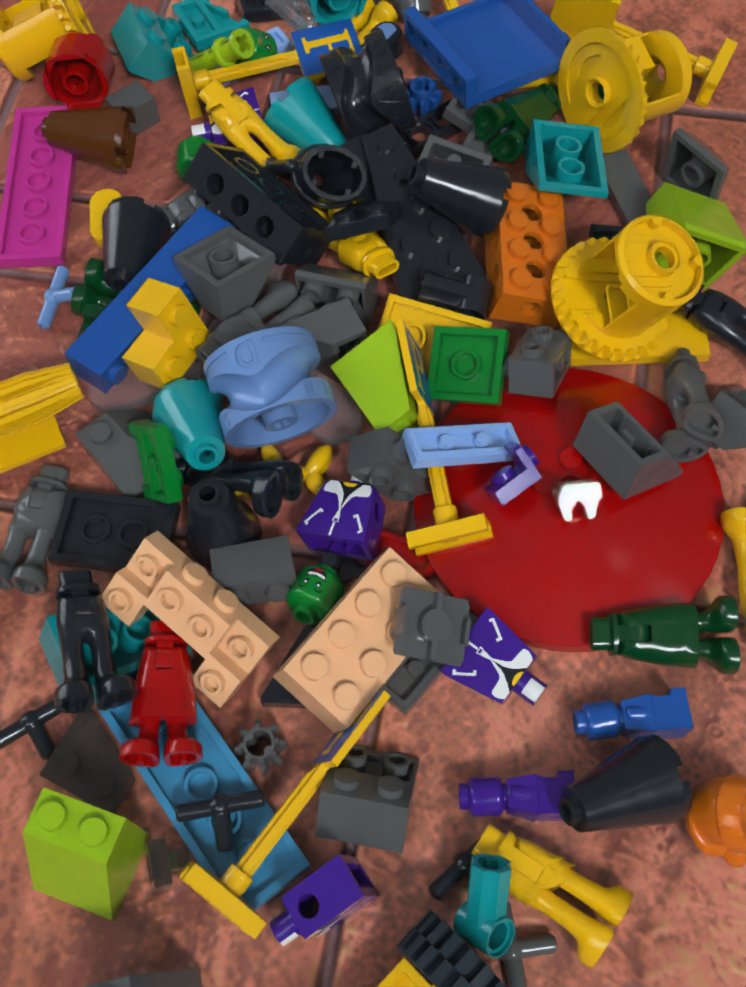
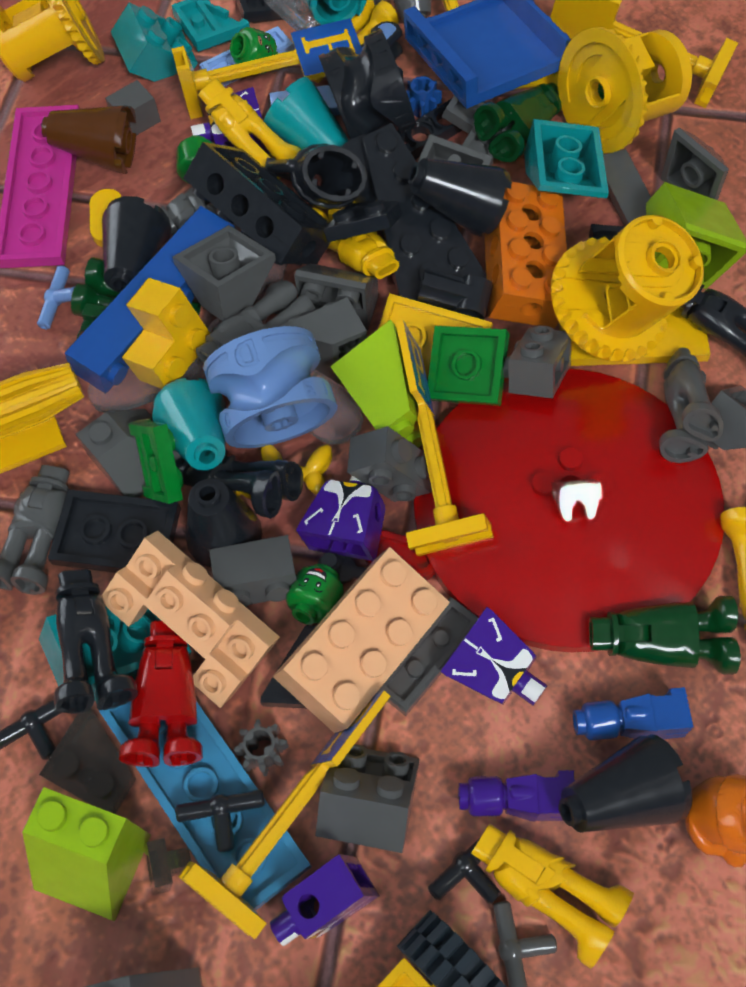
(79, 70): red brick -> none
(225, 51): lime pin -> none
(431, 626): dark grey piece -> none
(458, 444): light blue tile -> none
(483, 915): teal piece -> none
(510, 480): dark purple bracket -> none
(624, 451): dark grey slope -> none

